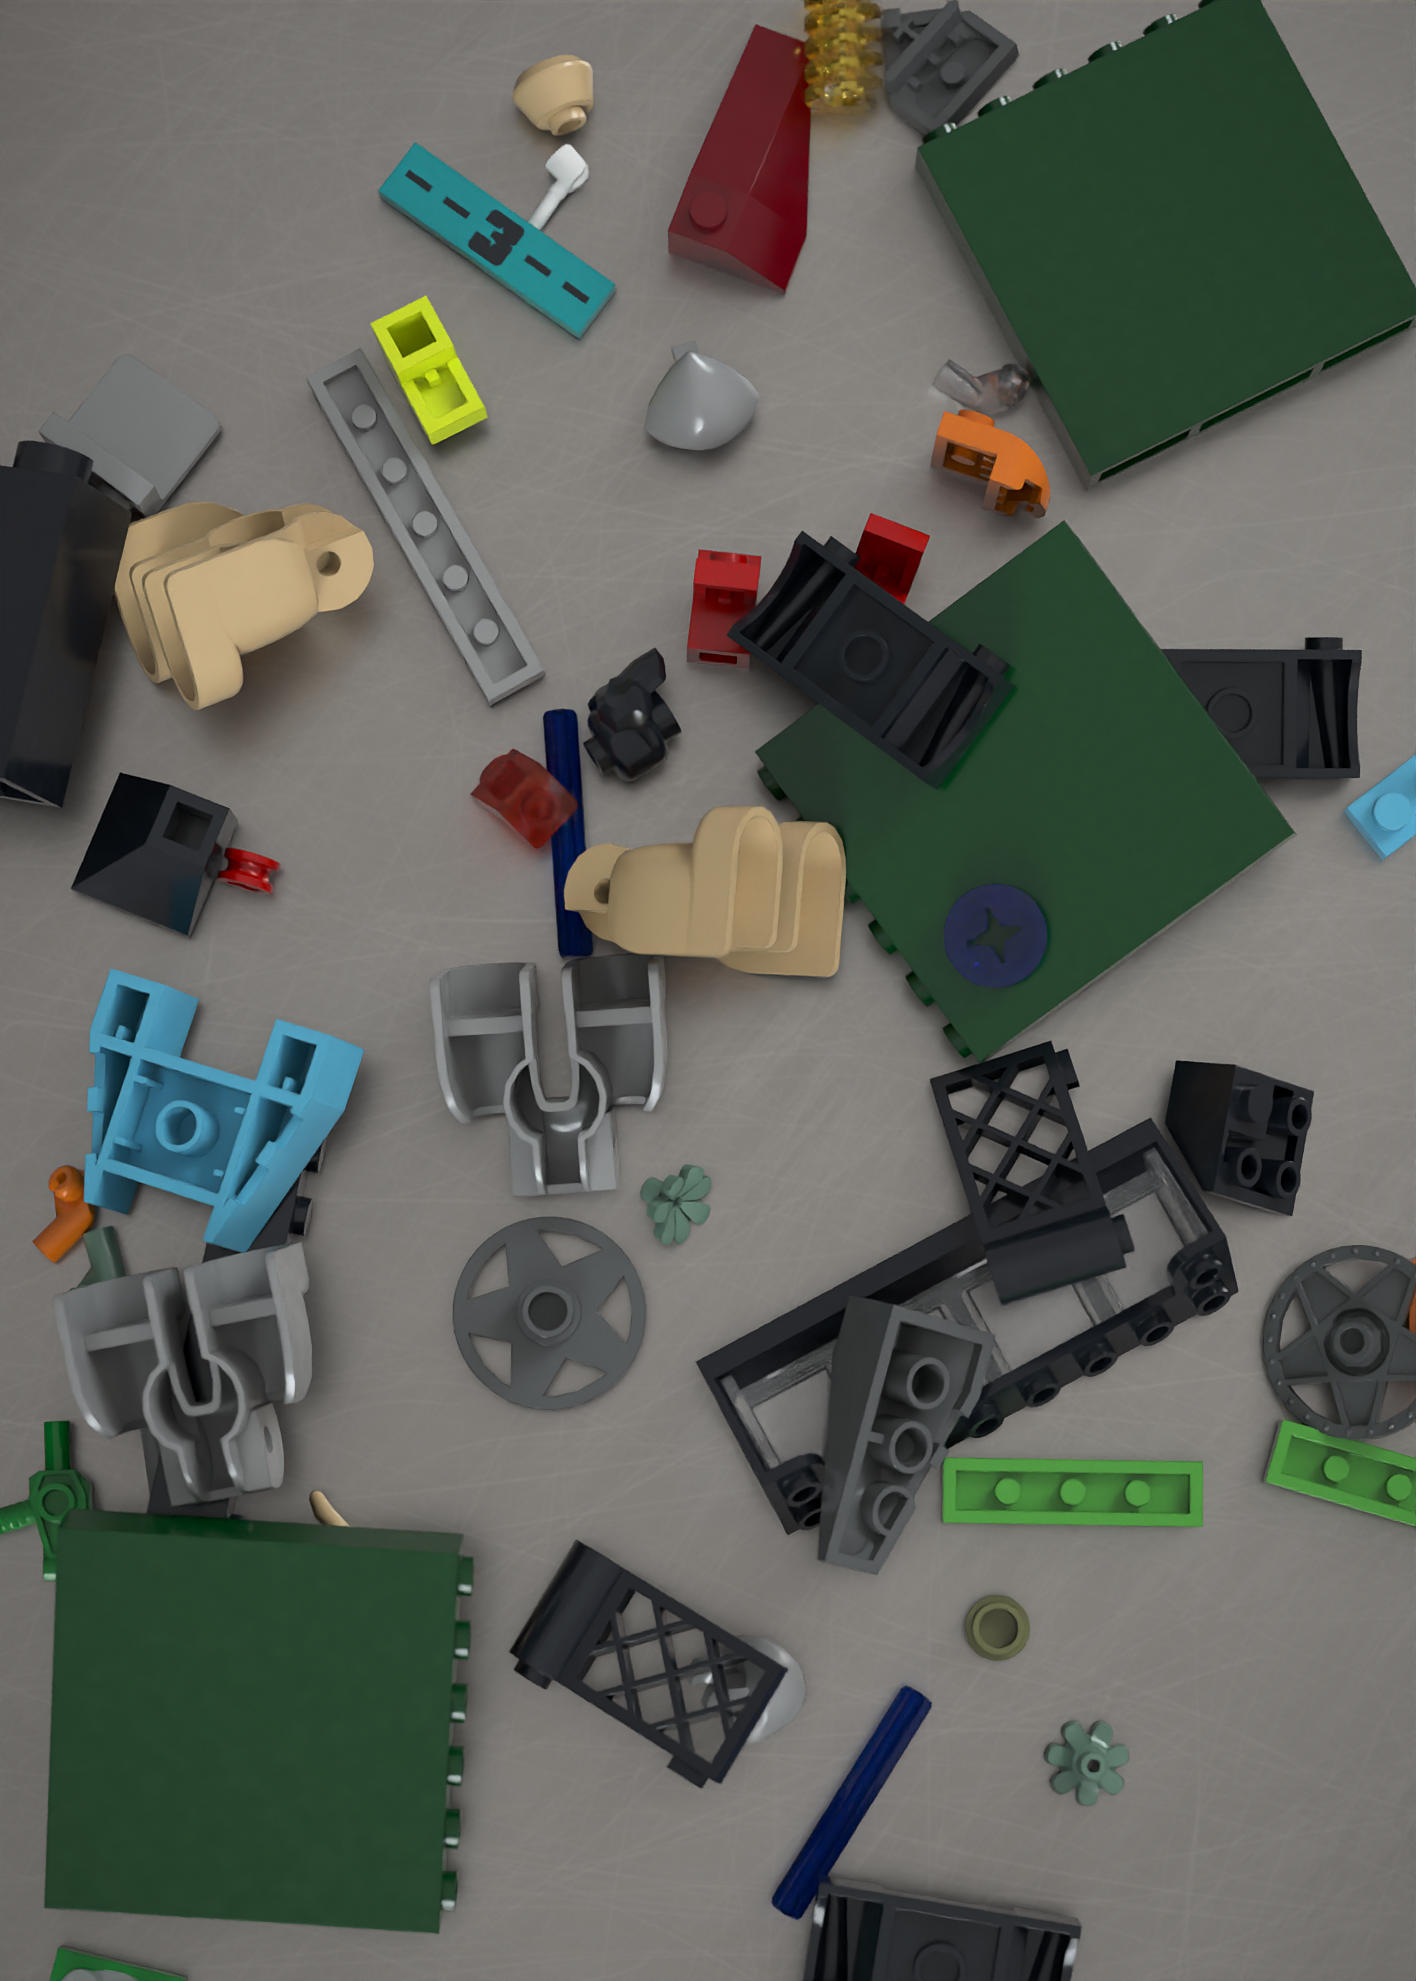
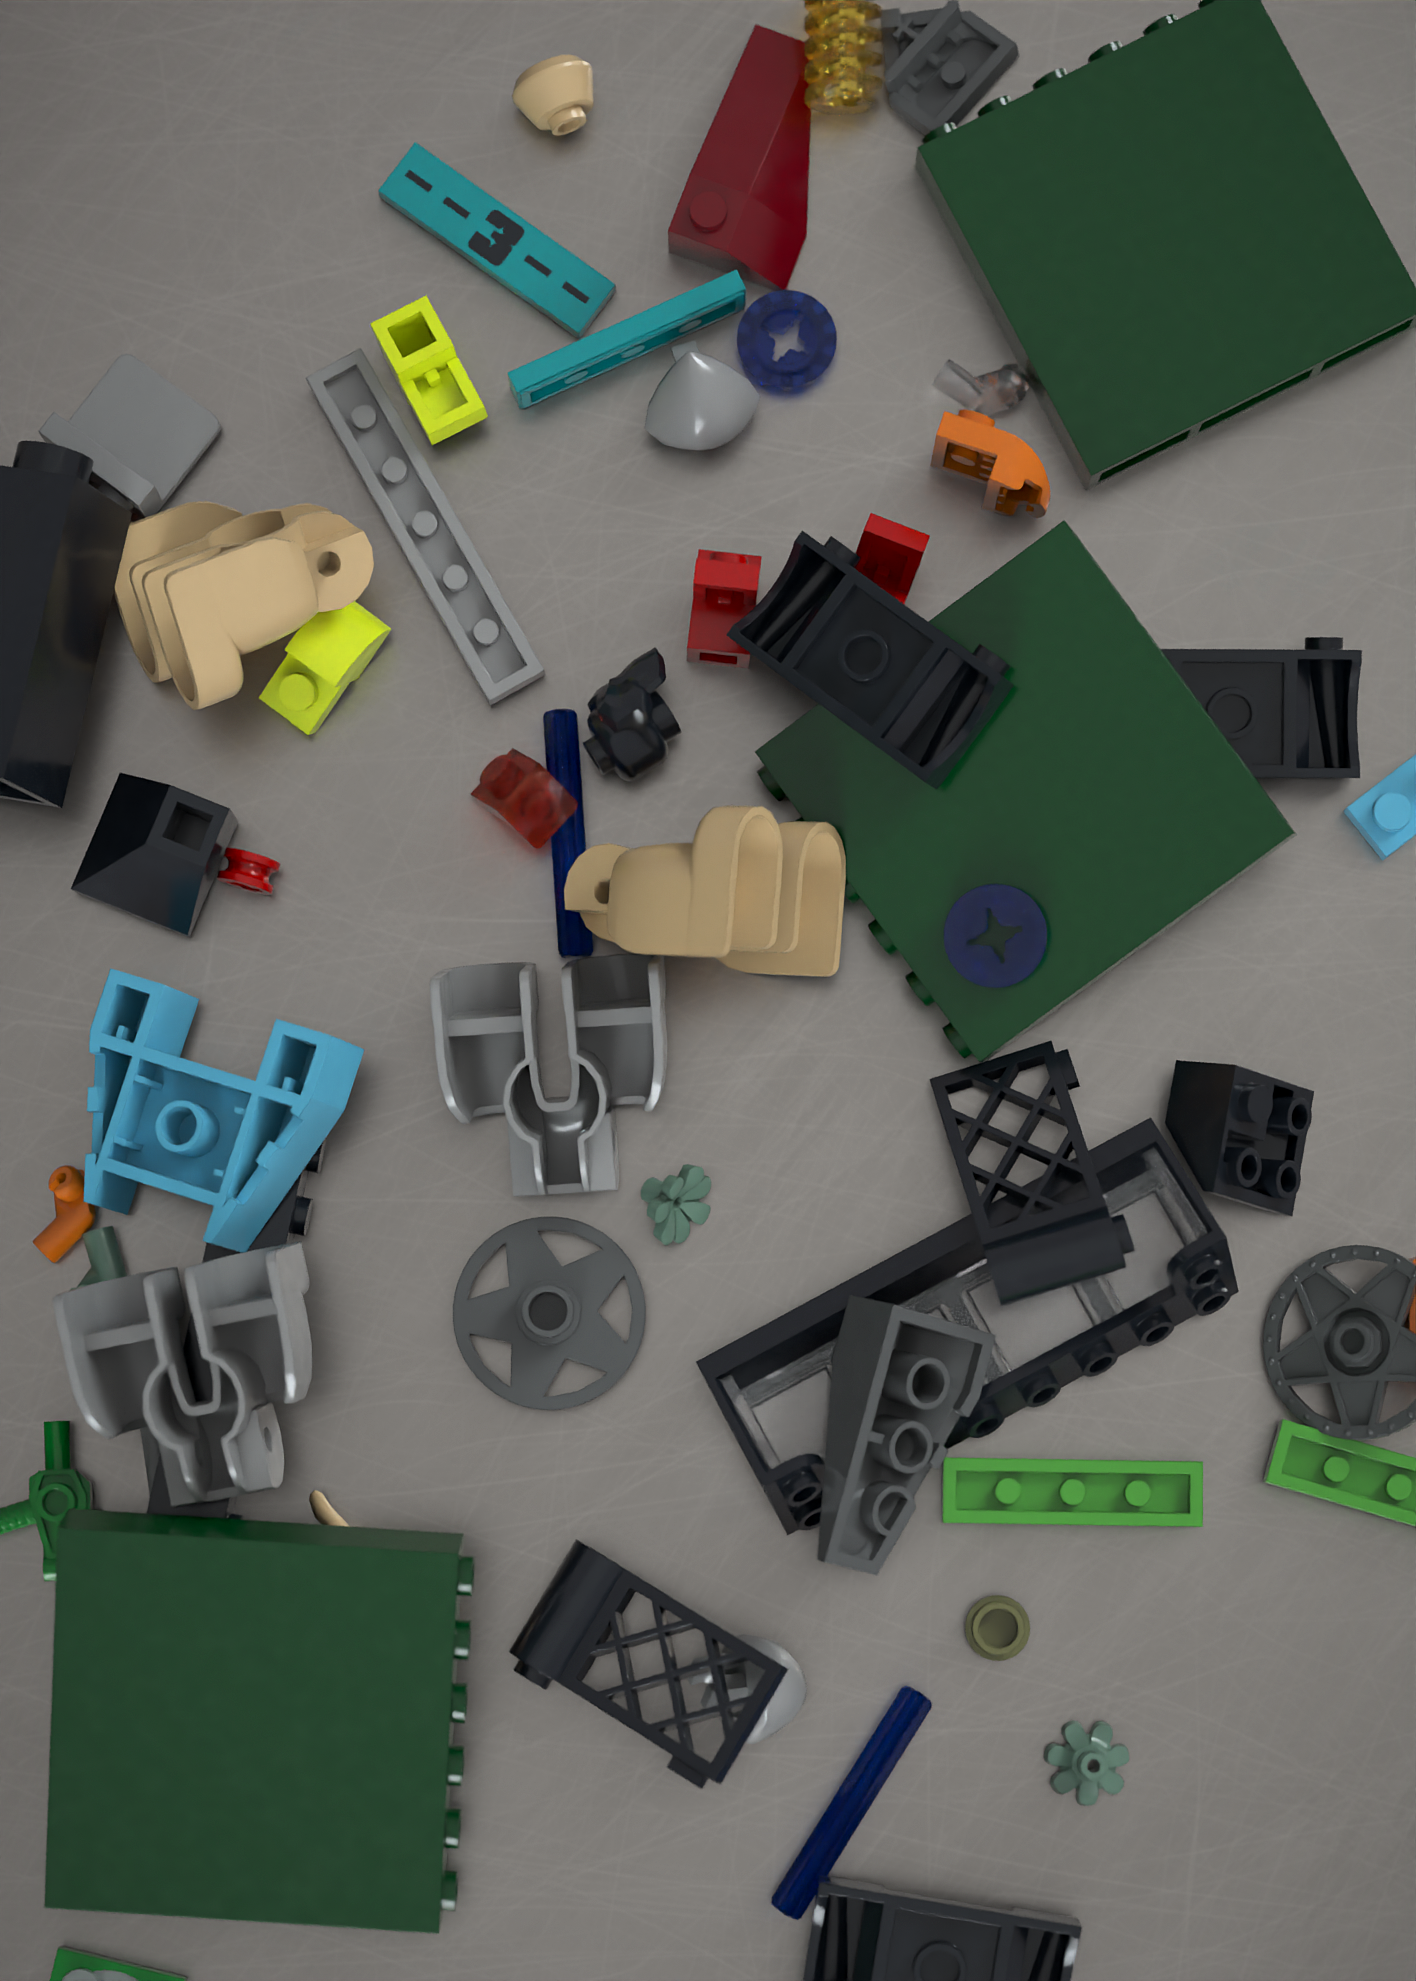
(321, 664): none -> neon yellow brick
(570, 172): white hand -> none
(628, 339): none -> teal tile
(777, 313): none -> clear blue gear

